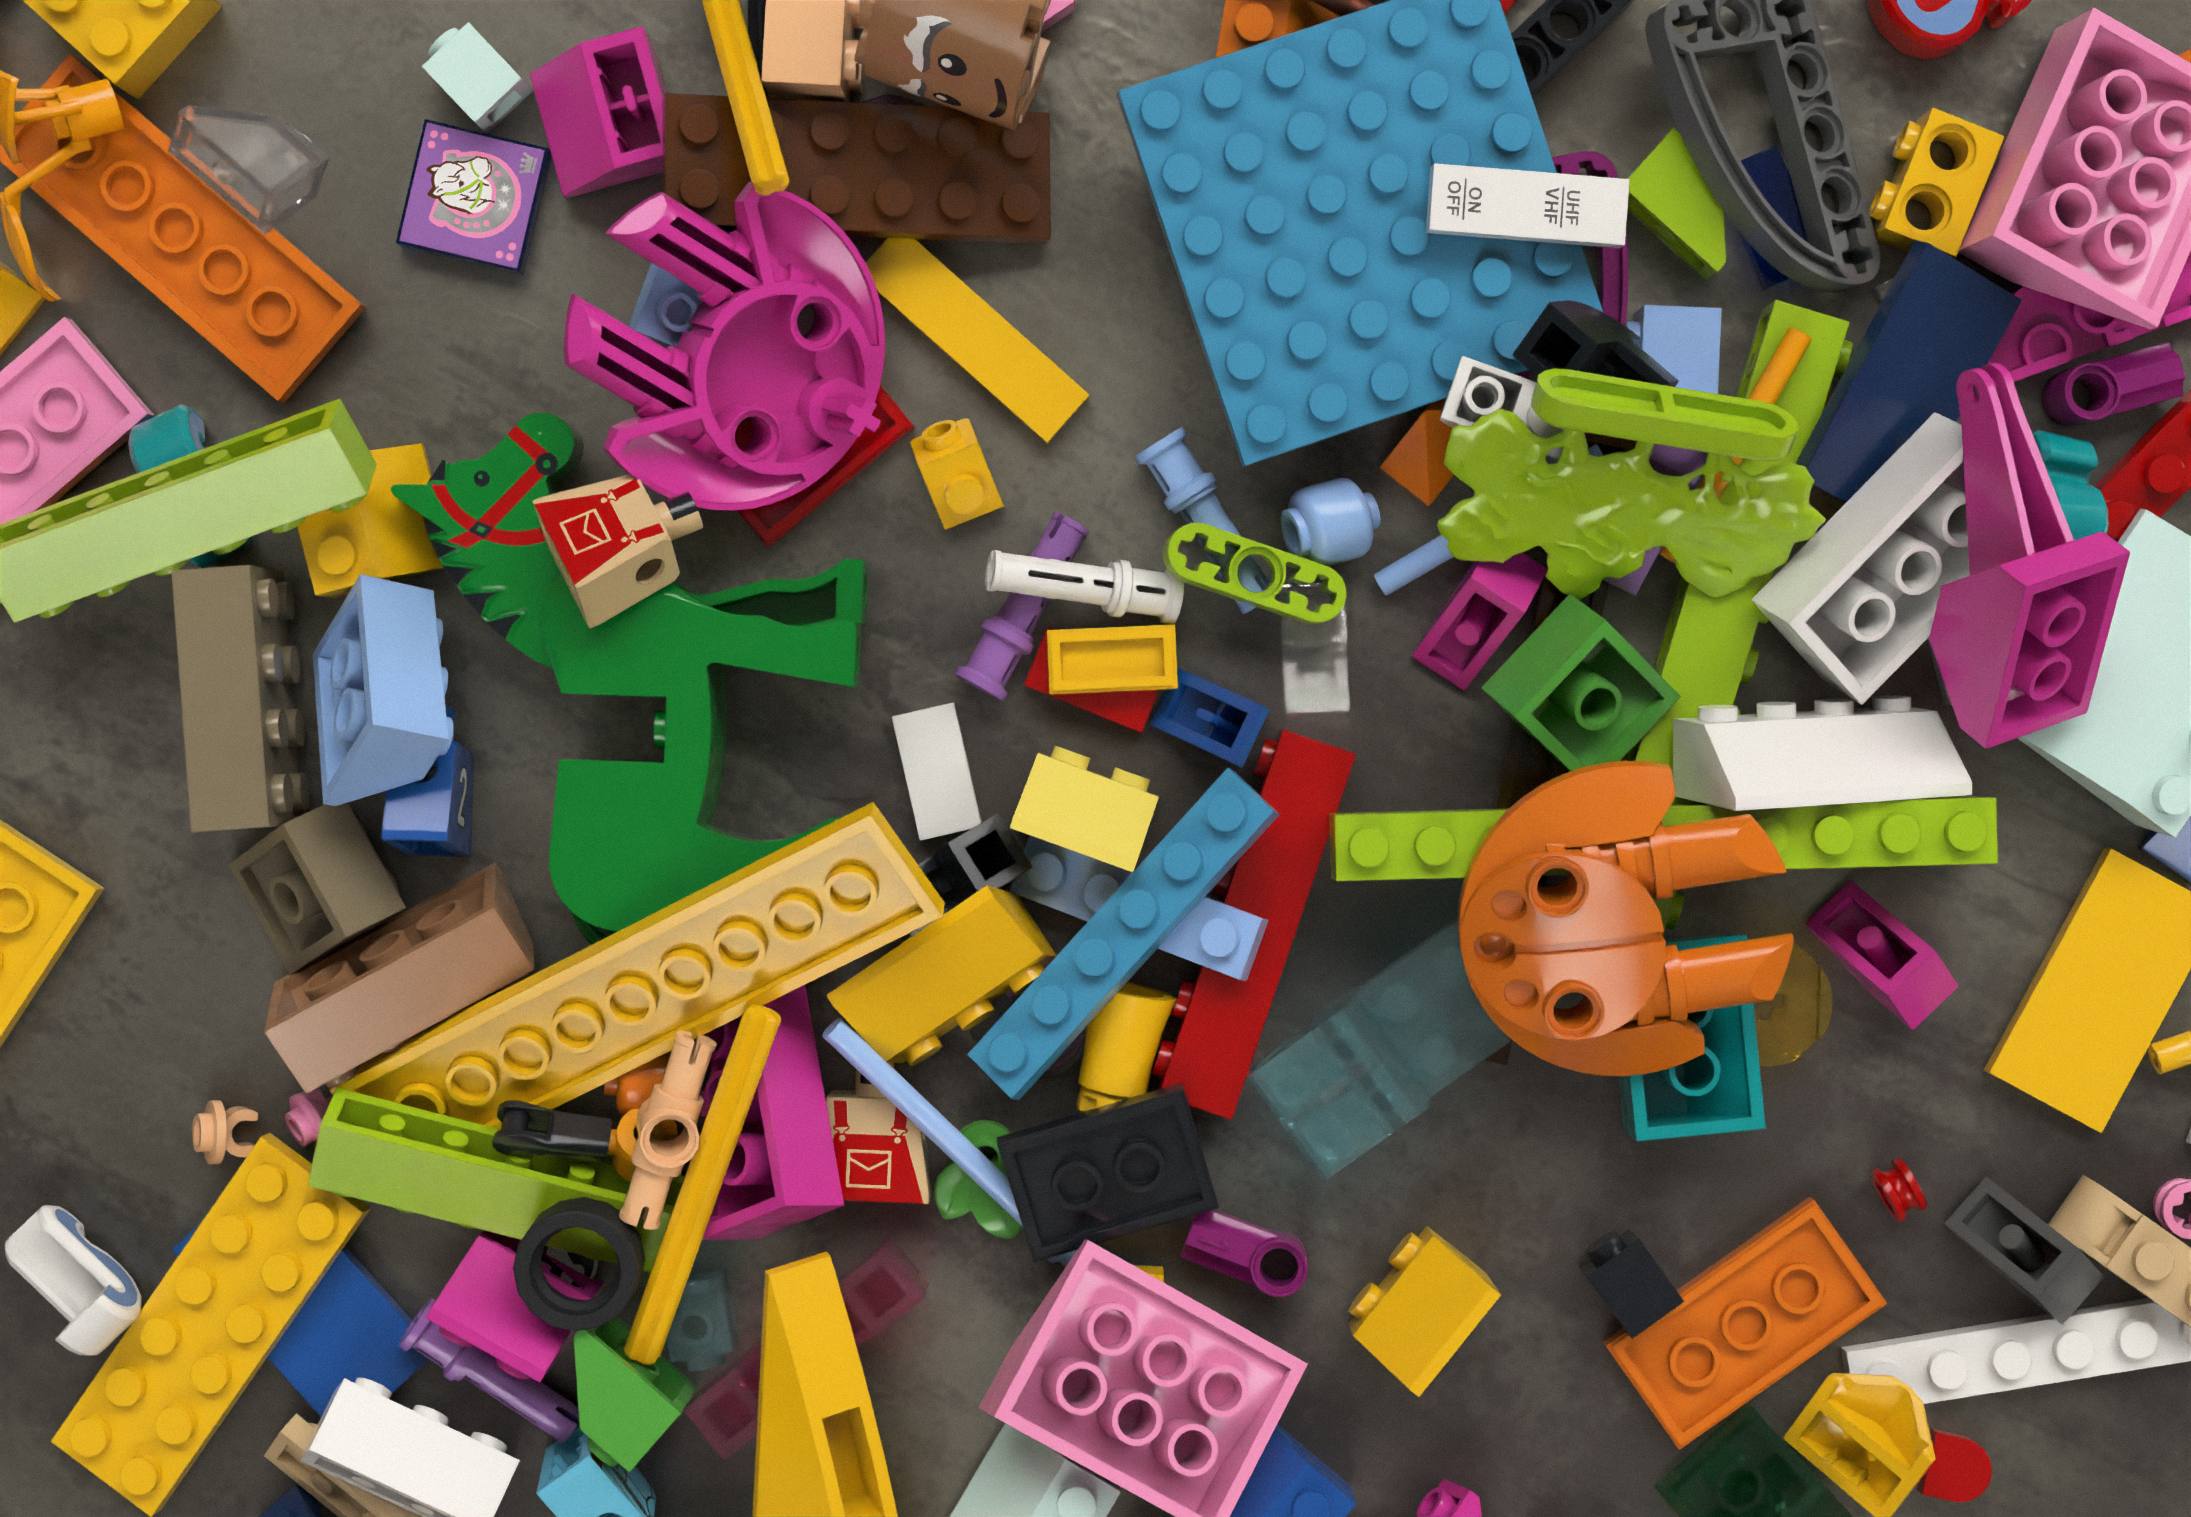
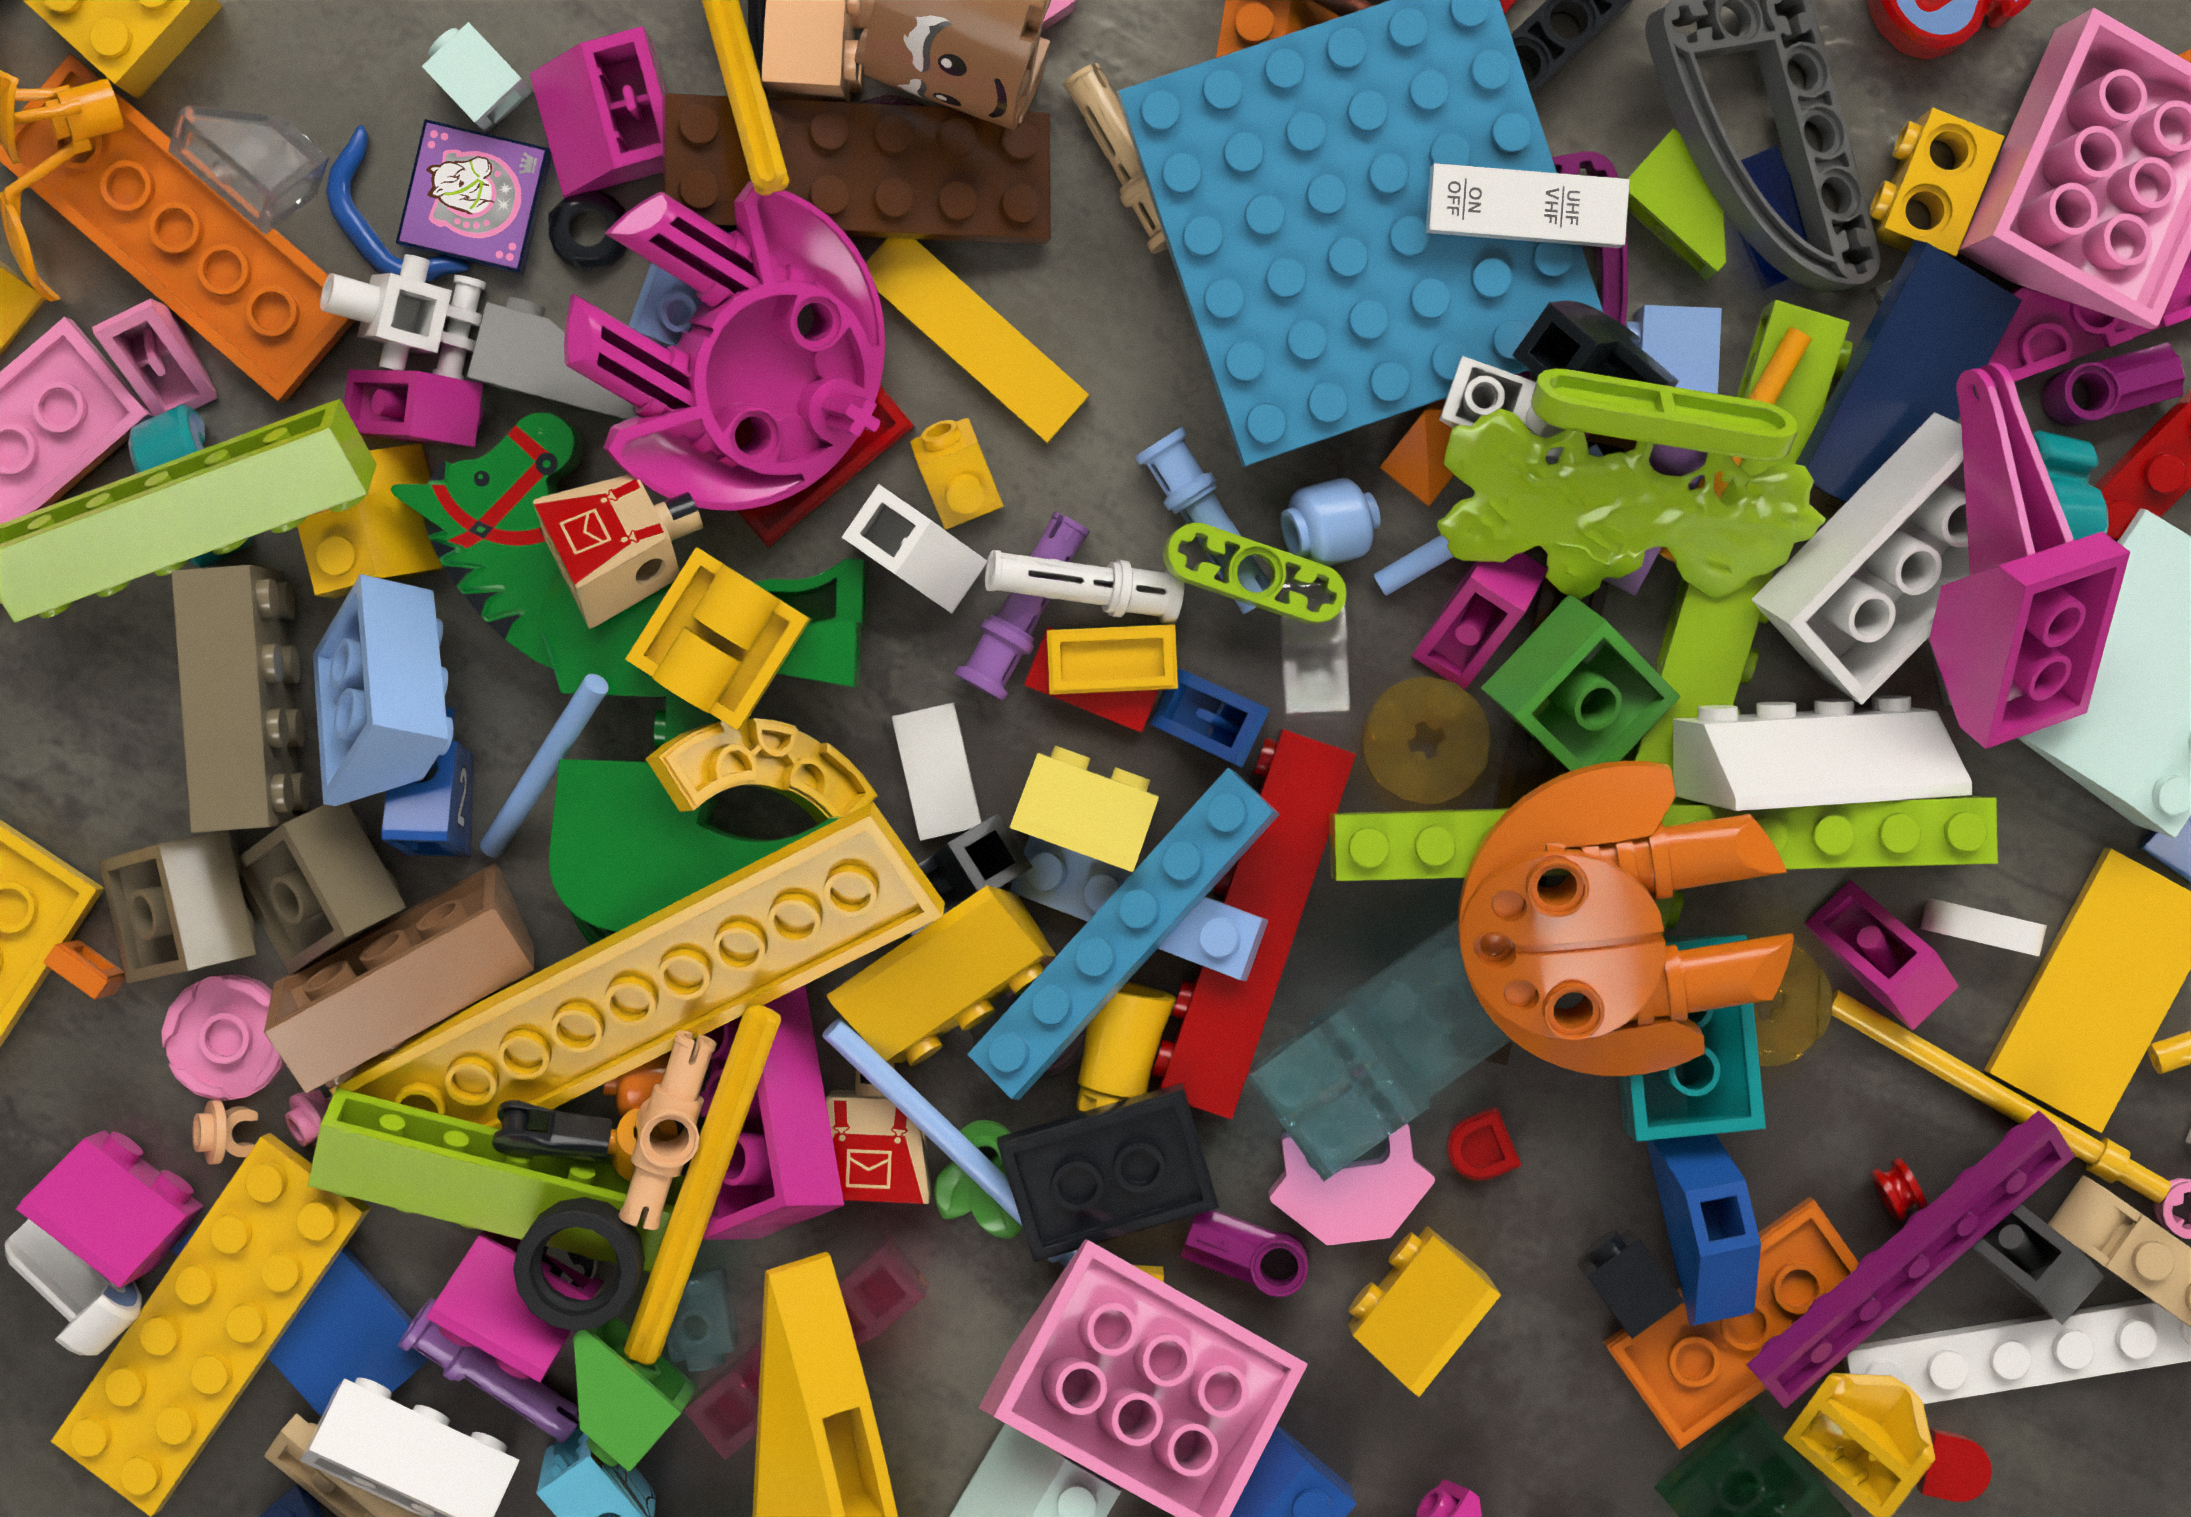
(85, 968): none -> orange tile
(112, 1207): none -> dark pink slope
(157, 357): none -> bright pink slope
(178, 906): none -> dark tan slope
(219, 1037): none -> bright pink tile
(357, 227): none -> blue animal
(409, 314): none -> white piece
(414, 406): none -> dark pink slope
(525, 356): none -> light grey slope
(544, 765): none -> light blue bar
(585, 258): none -> black piece
(717, 639): none -> yellow plate
(764, 756): none -> yellow tile
(915, 548): none -> white slope
(1105, 120): none -> tan pin
(1357, 1202): none -> bright pink piece
(1442, 707): none -> clear yellow plate
(1481, 1146): none -> red tile
(1707, 1226): none -> blue slope
(1911, 1259): none -> magenta plate
(1983, 927): none -> white beam
(2102, 1157): none -> yellow bar

